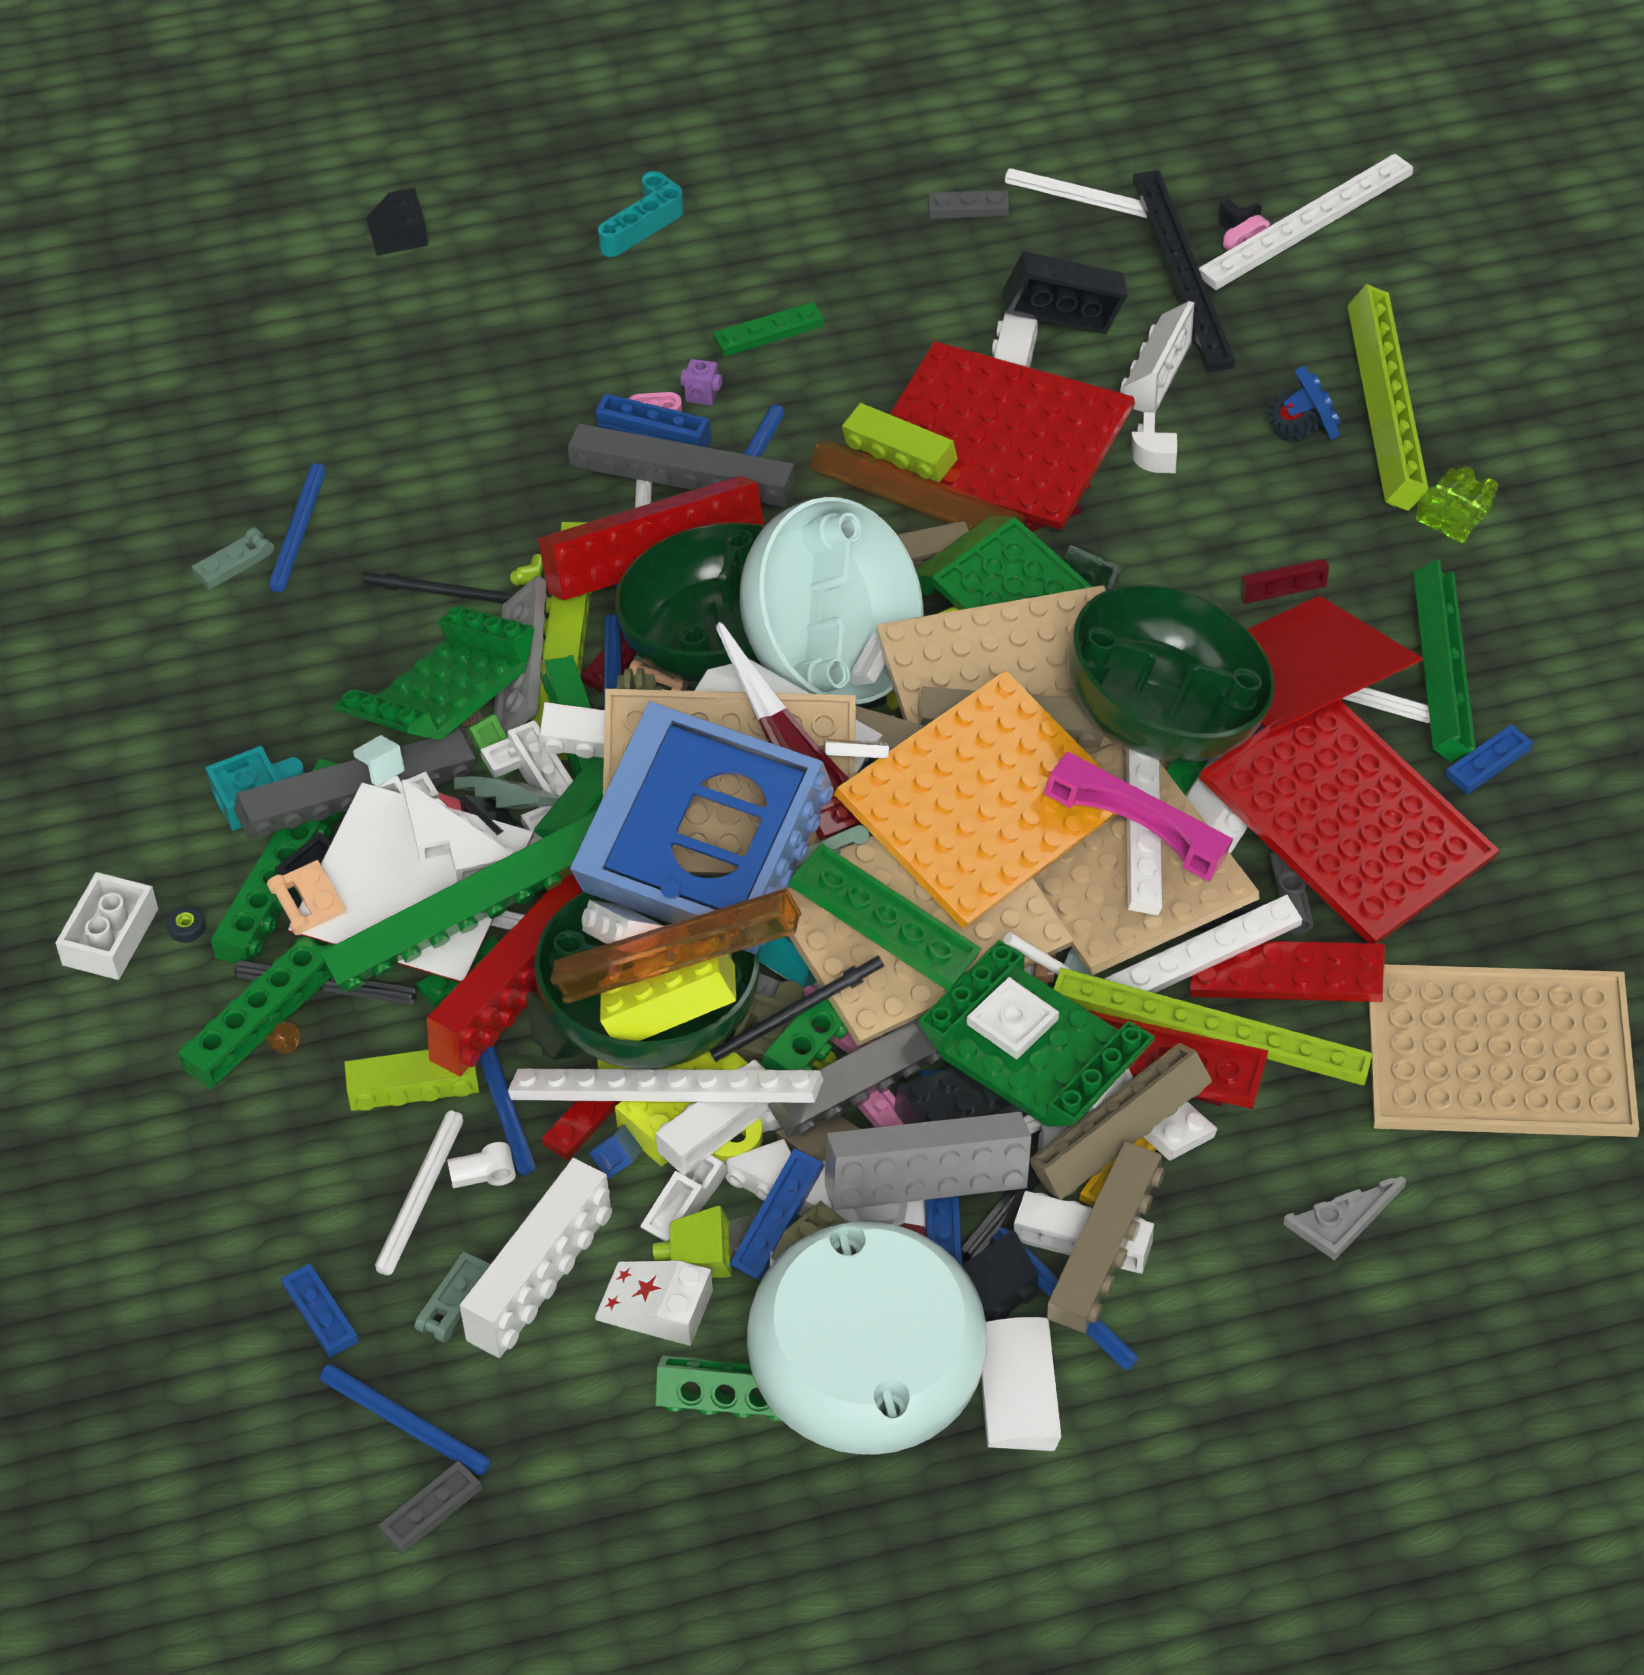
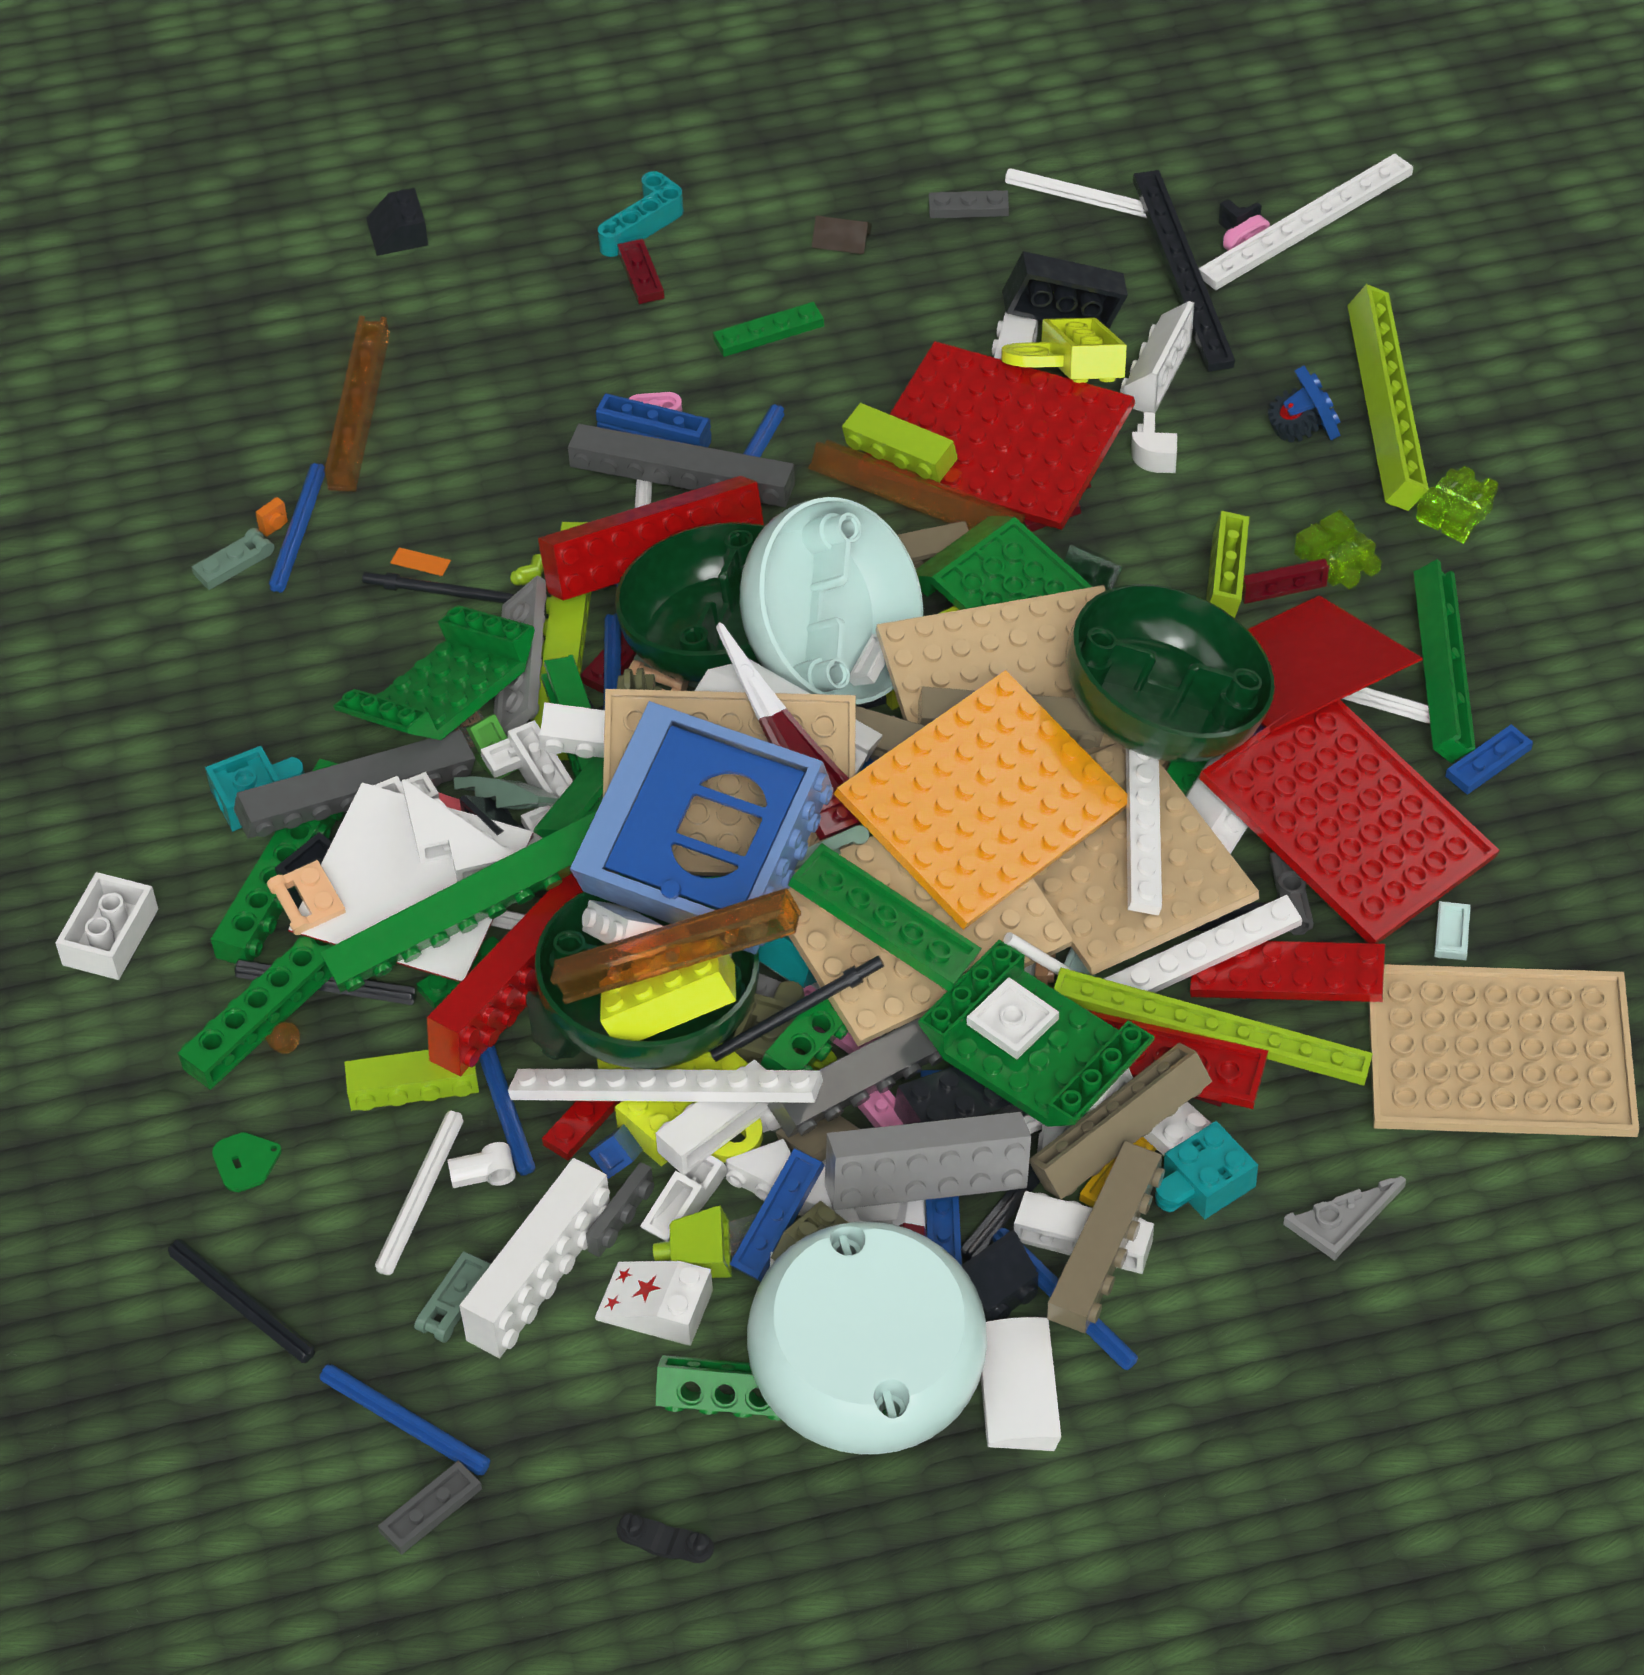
(186, 915): black wheel -> none
(241, 1301): none -> black axle
(254, 1156): none -> green piece
(271, 516): none -> orange plate
(319, 1310): blue plate -> none
(357, 405): none -> clear orange tile
(382, 758): light aqua panel -> none
(420, 561): none -> orange sticker
(620, 1210): none -> dark grey plate
(640, 271): none -> dark red plate
(664, 1540): none -> black piece
(701, 381): medium lavender brick -> none
(840, 234): none -> dark brown panel
(855, 748): white tile -> none
(1076, 346): none -> neon yellow brick
(1085, 784): dark pink arch -> none
(1206, 1172): none -> teal brick
(1228, 562): none -> lime brick
(1341, 546): none -> clear neon green hips
(1452, 930): none -> light aqua tile

